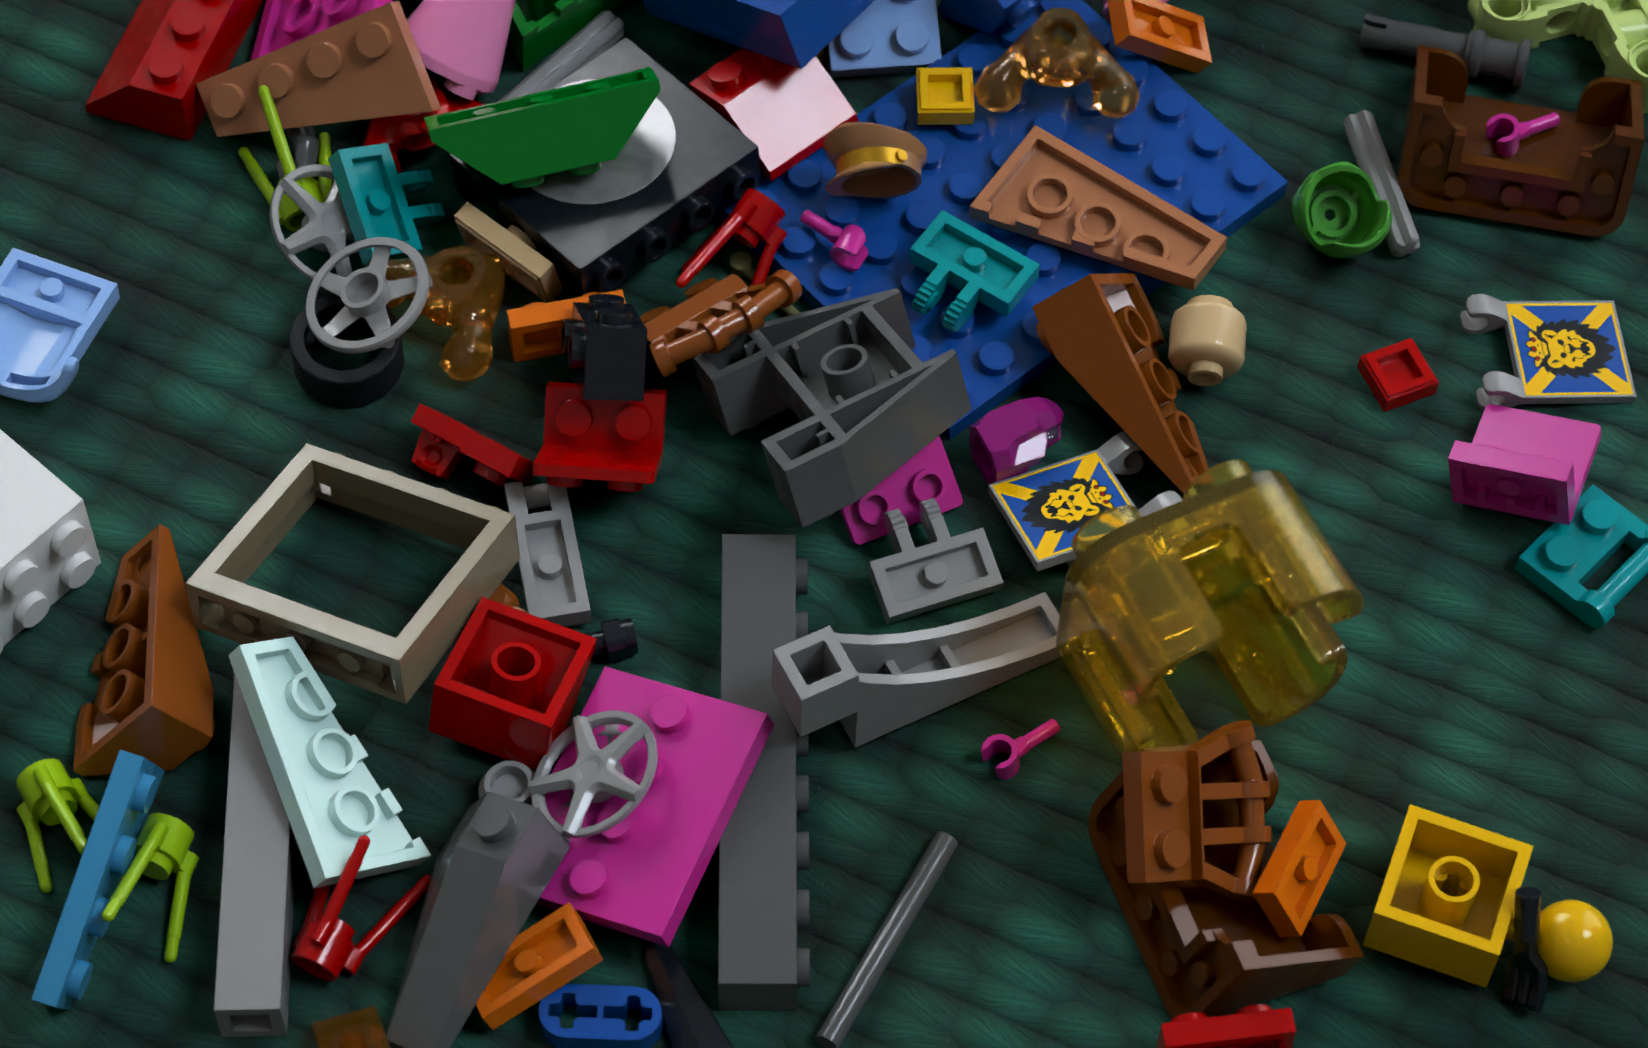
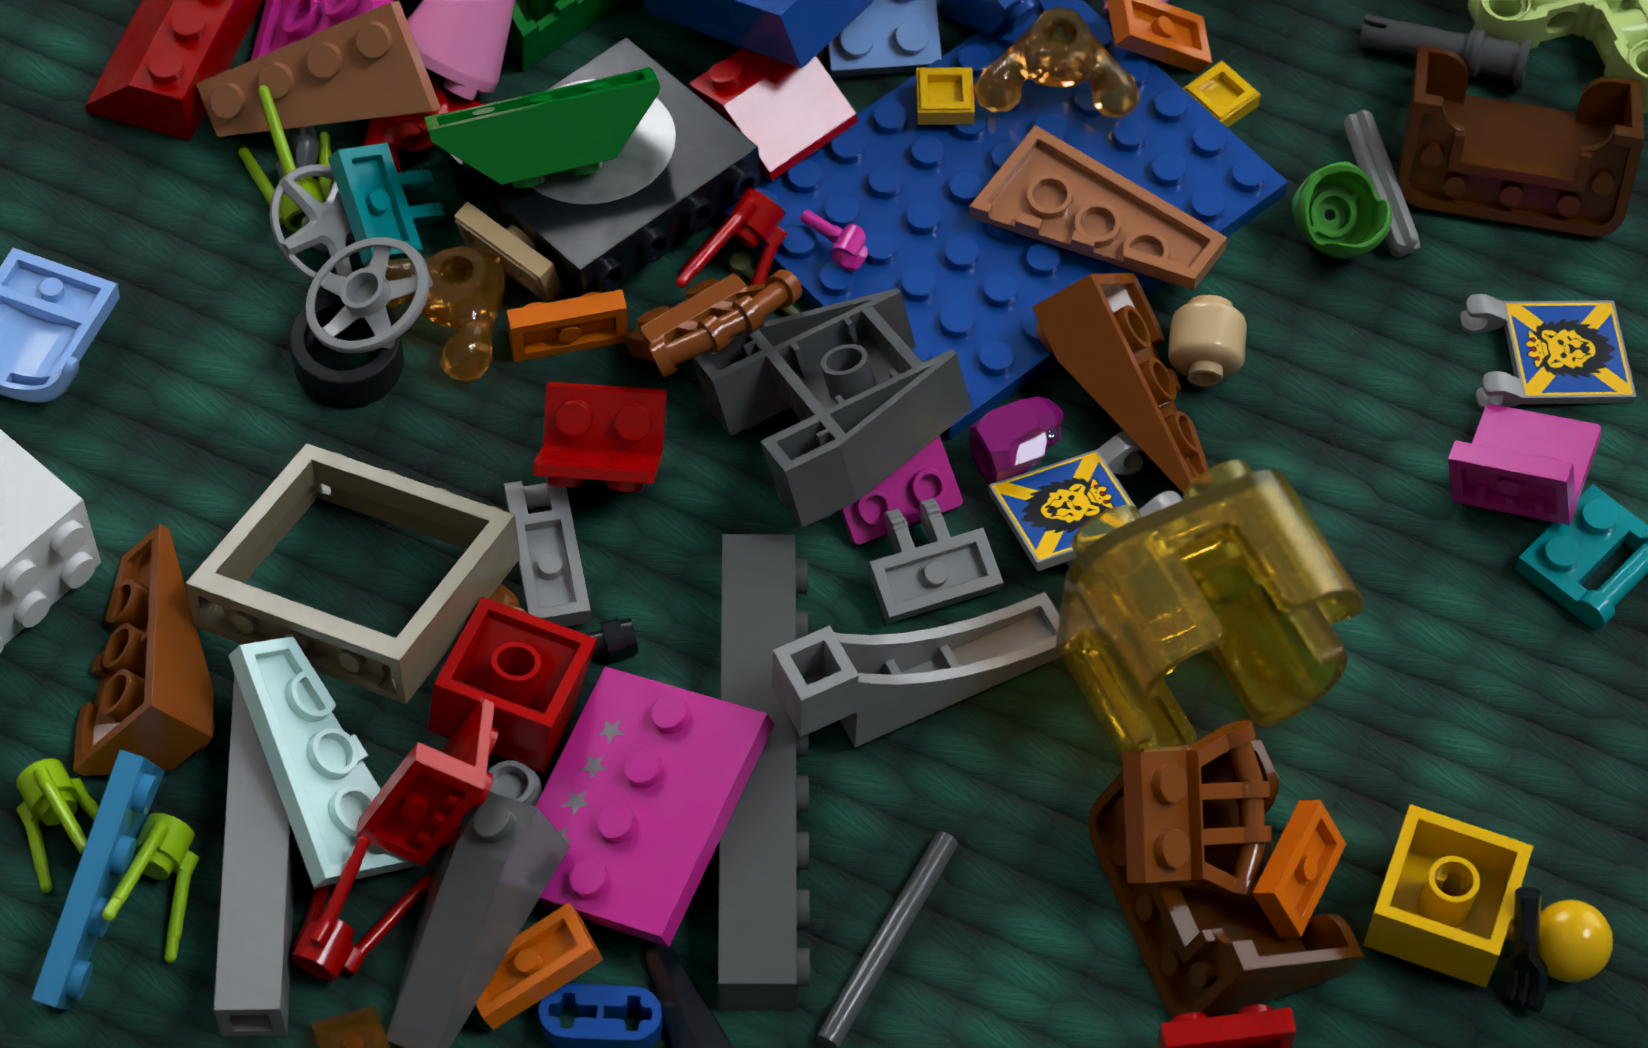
(433, 791): none -> red bracket
(447, 441): red hinge -> none
(583, 47): light grey axle -> none
(595, 773): light grey wheel -> none
(606, 348): black brick -> none
(874, 160): medium nougat piece -> none
(974, 265): teal hinge -> none
(1016, 748): dark pink hand -> none
(1224, 94): none -> yellow tile
(1397, 374): red tile -> none
(1508, 125): dark pink hand -> none

